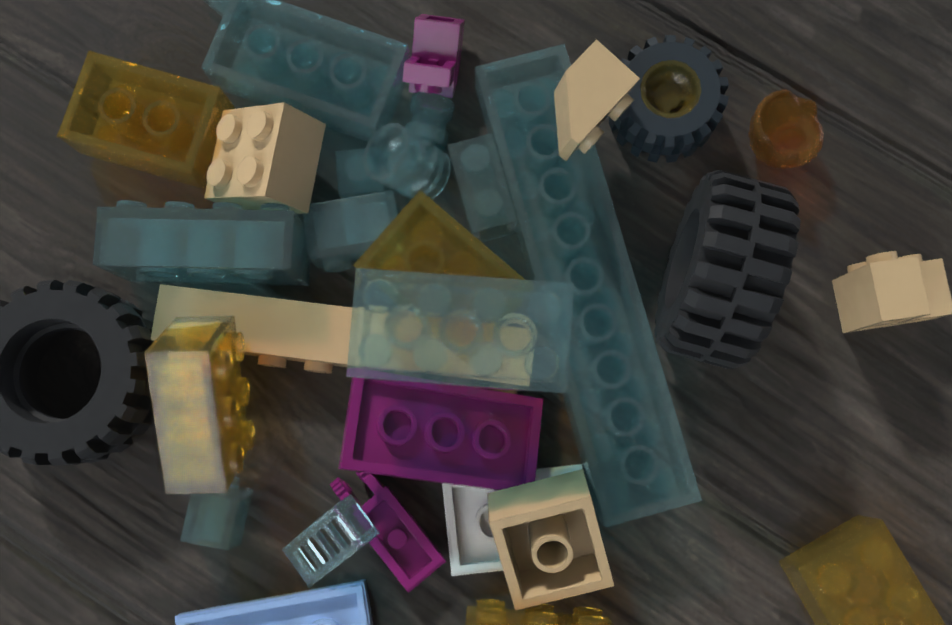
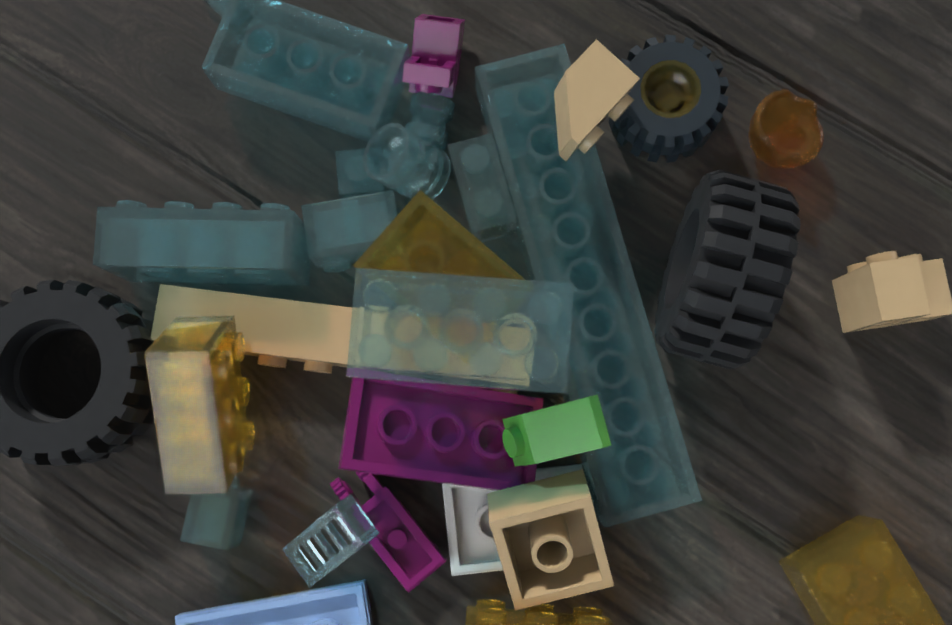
(144, 119): clear yellow brick -> none
(265, 157): tan brick -> none
(556, 431): none -> bright green slope

